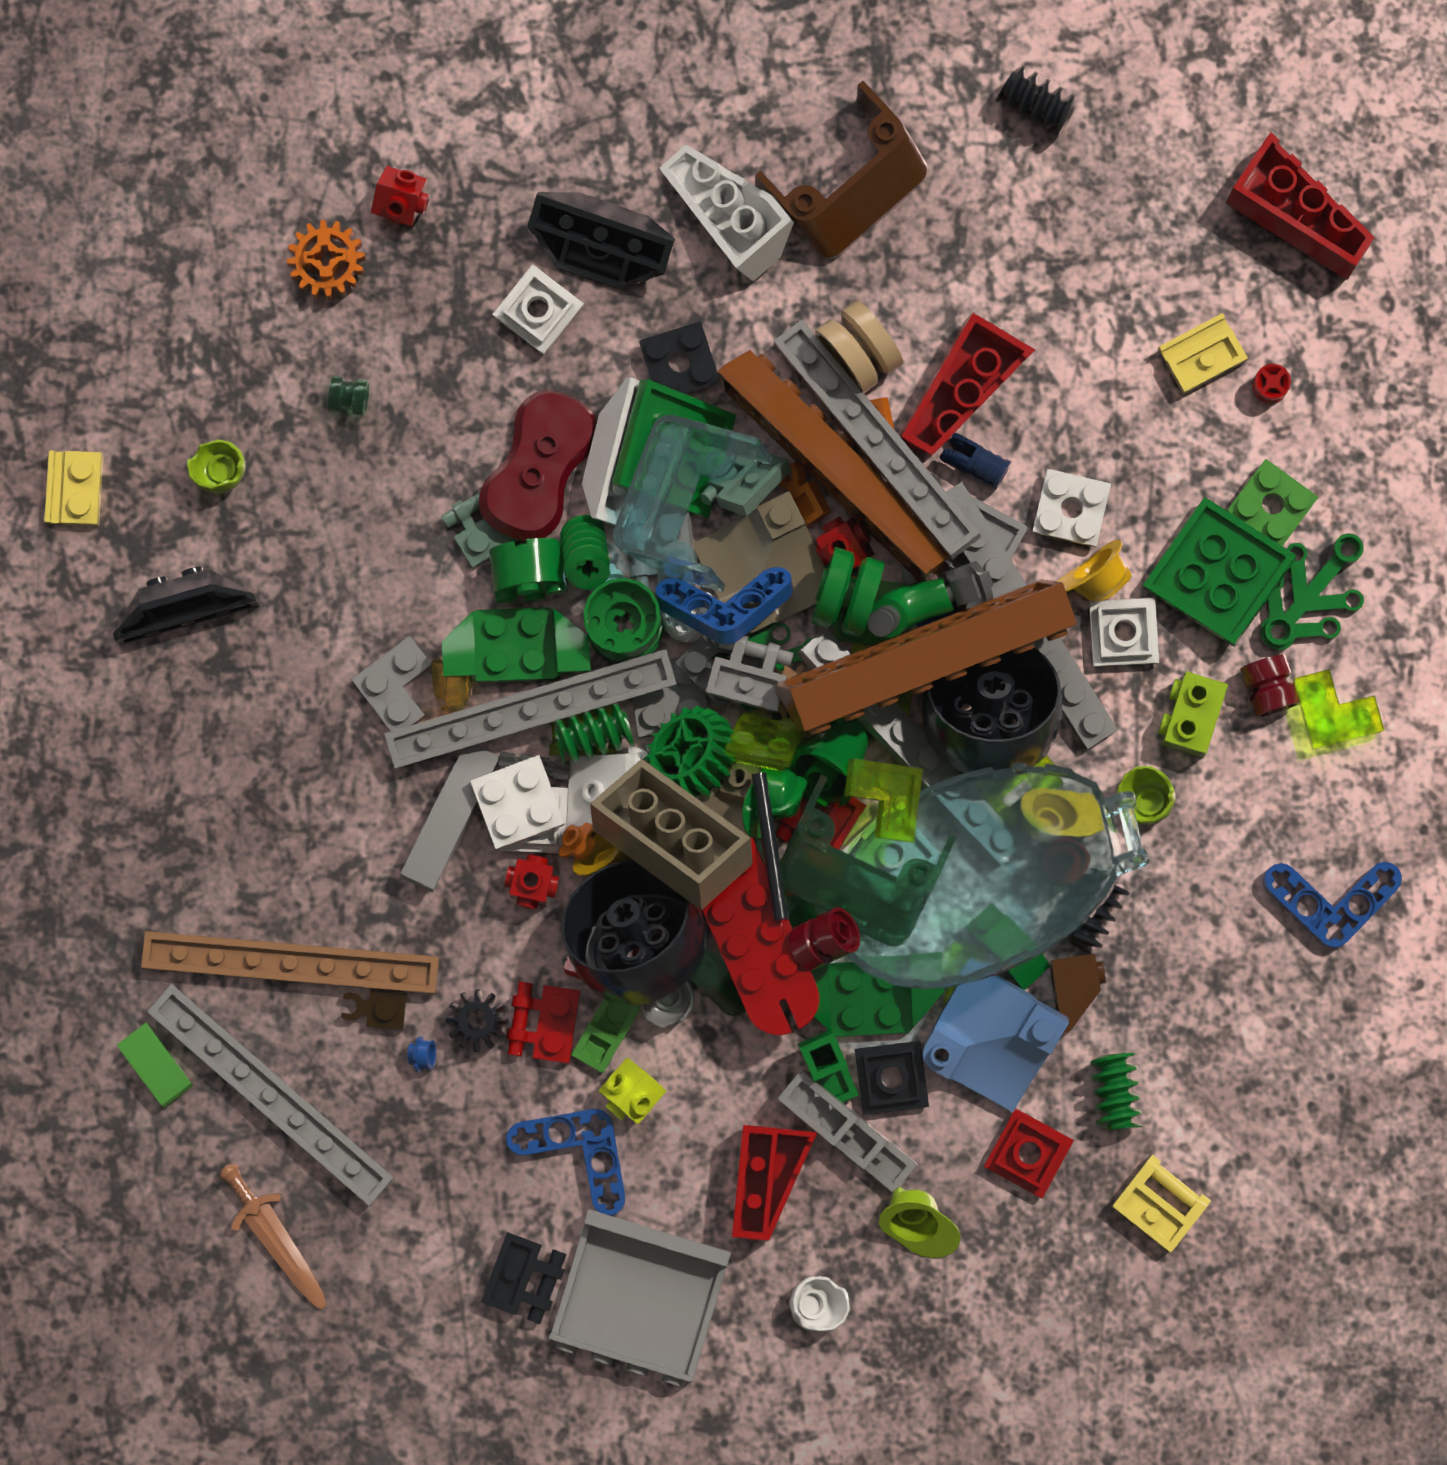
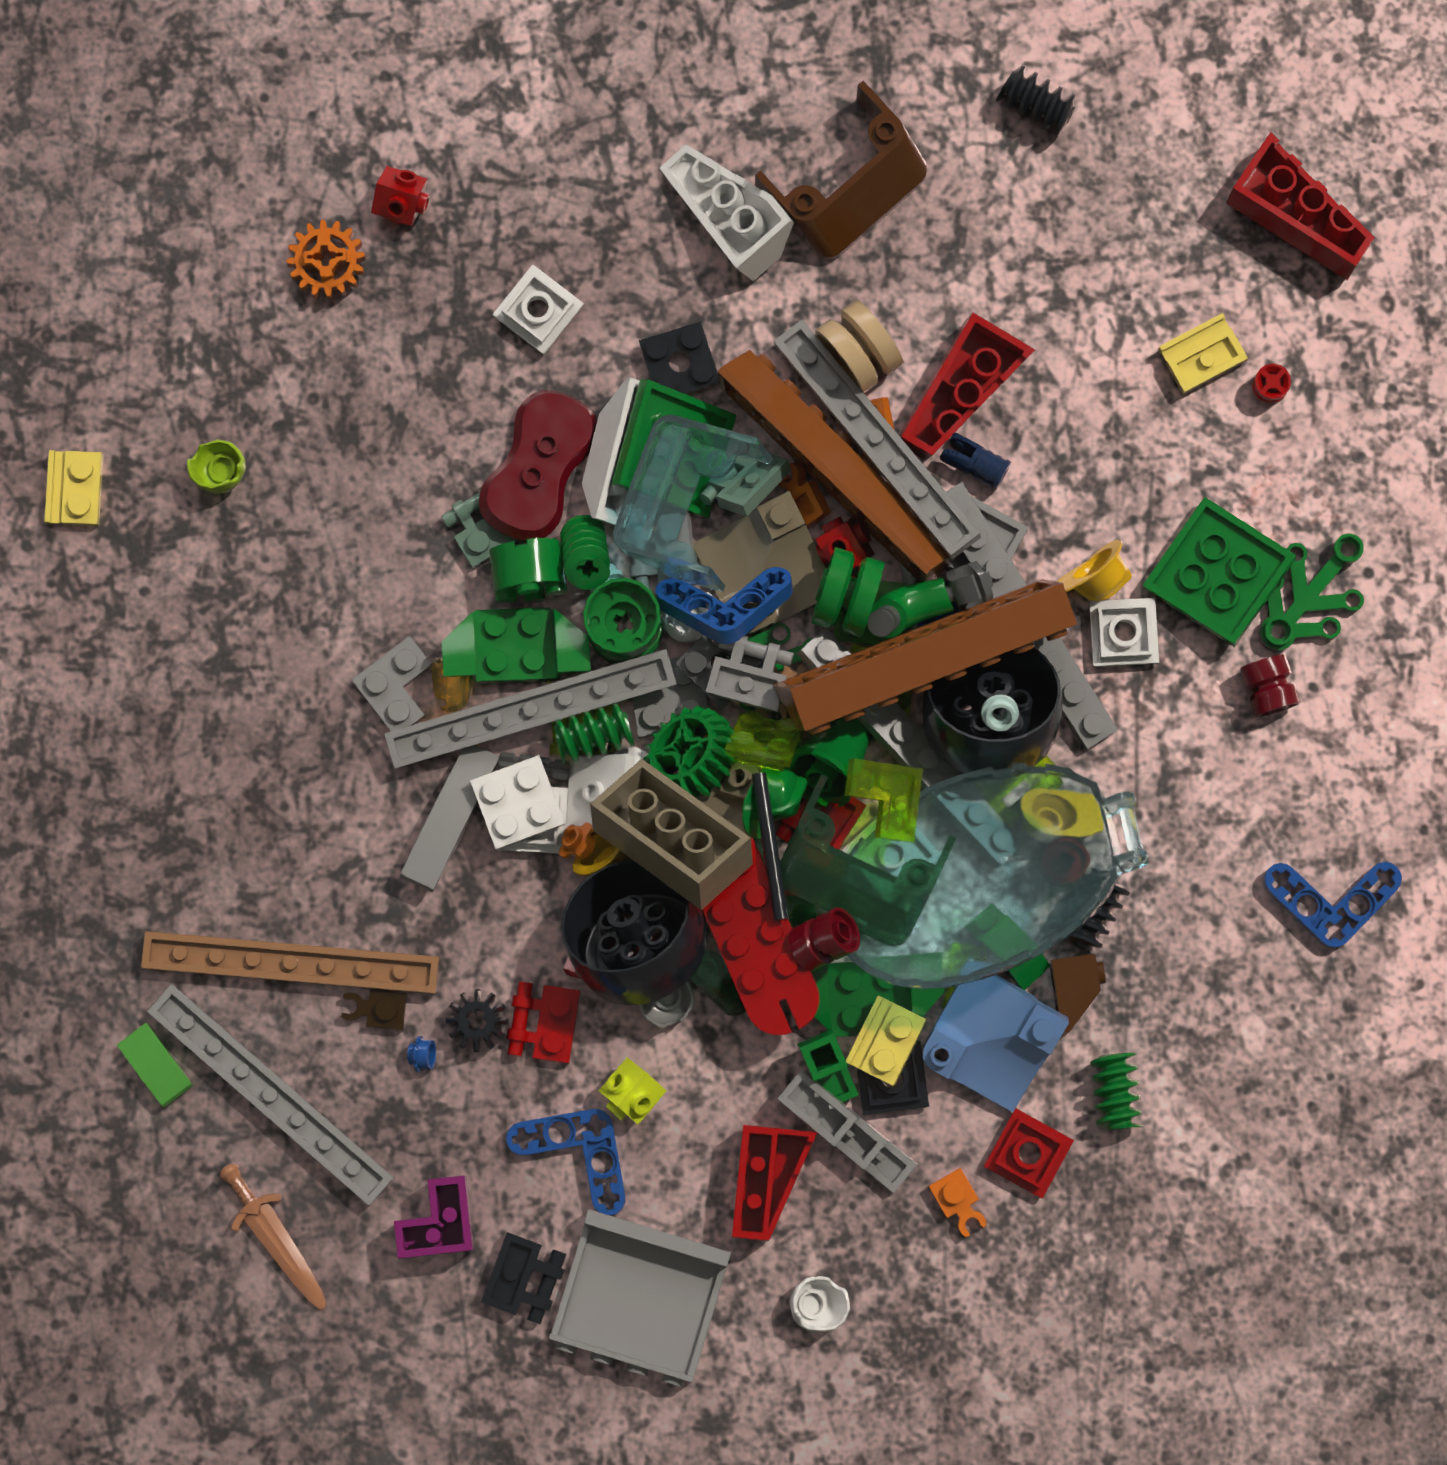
(181, 603): black wedge -> none
(348, 395): clear green wheel -> none
(446, 1230): none -> magenta brick
(532, 896): red brick -> none
(599, 238): black wedge -> none
(605, 1034): bright green slope -> none
(886, 1040): none -> light yellow plate
(919, 1225): lime piece -> none
(954, 1197): none -> orange plate
(1003, 721): none -> light aqua plate
(1090, 495): white piece -> none
(1152, 793): lime hair -> none
(1153, 1213): light yellow plate -> none
(1193, 714): lime brick -> none
(1274, 482): bright green piece -> none
(1333, 722): clear neon green plate -> none

